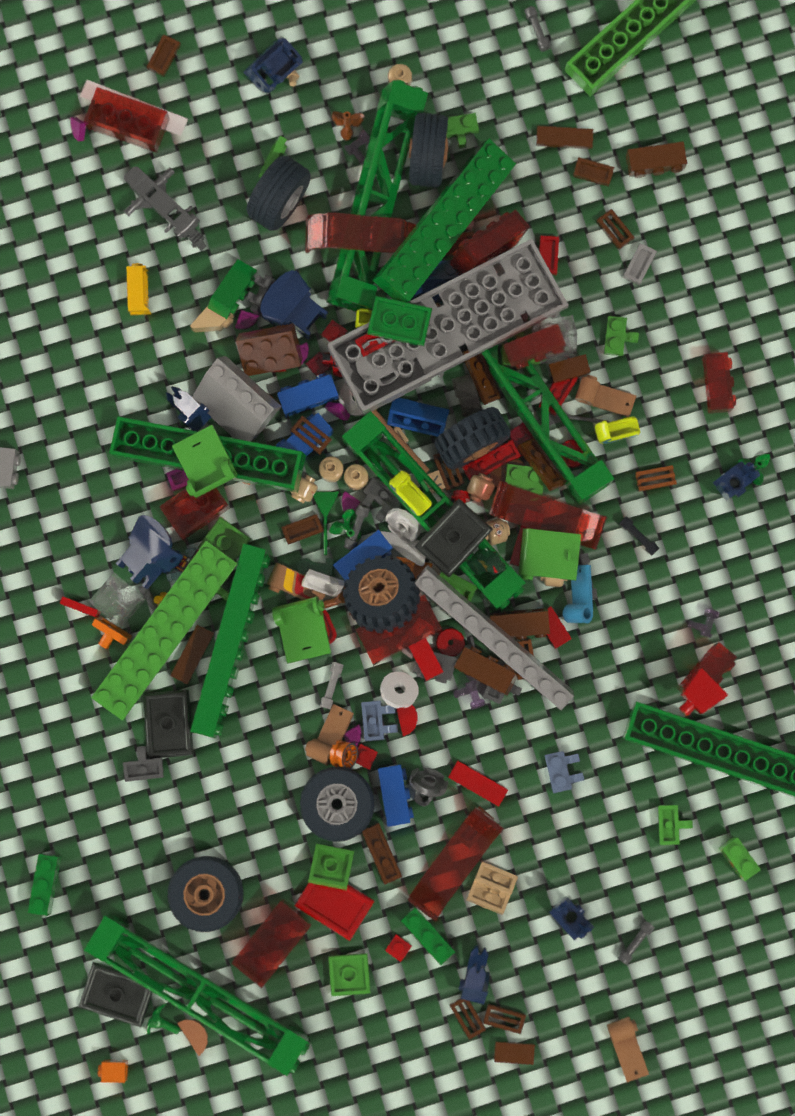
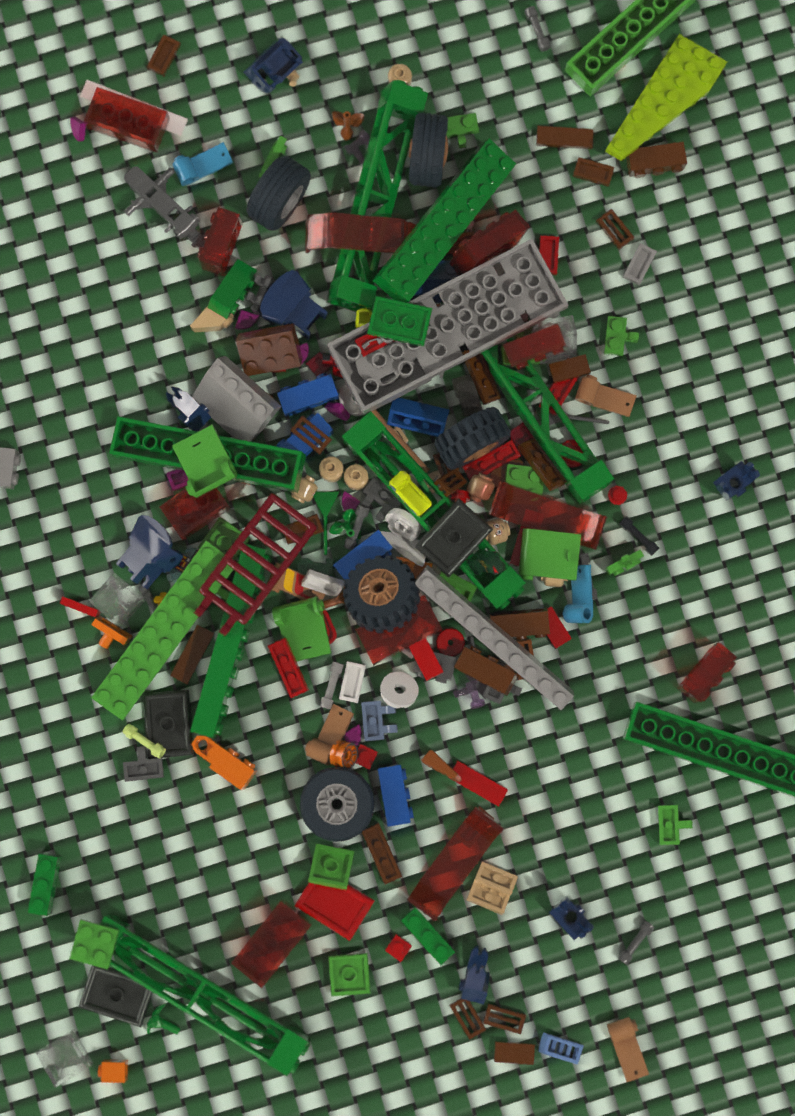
(64, 1058): none -> clear slope
(94, 944): none -> bright green plate
(132, 732): none -> yellowish green bar
(137, 289): yellow window -> none
(186, 894): black wheel -> none
(195, 168): none -> dark azure door
(195, 1034): nougat tile -> none
(220, 241): none -> clear red brick
(226, 762): none -> orange brick
(239, 544): none -> dark red bar
(288, 667): none -> red tile
(333, 331): red plate -> none
(352, 682): none -> white tile
(408, 719): red tile -> none
(427, 783): dark grey tile -> none
(433, 761): none -> dark orange slope
(445, 486): none -> reddish brown tile
(544, 1044): none -> medium blue slope
(559, 773): sand blue plate -> none
(617, 430): neon yellow animal -> none
(617, 495): none -> red plate
(626, 561): none -> bright green plate
(653, 471): dark orange tile -> none
(675, 86): none -> lime wing
(701, 693): red torso -> none
(707, 627): piece -> none
(718, 382): clear red brick -> none
(739, 858): bright green brick -> none
(760, 462): green plant -> none

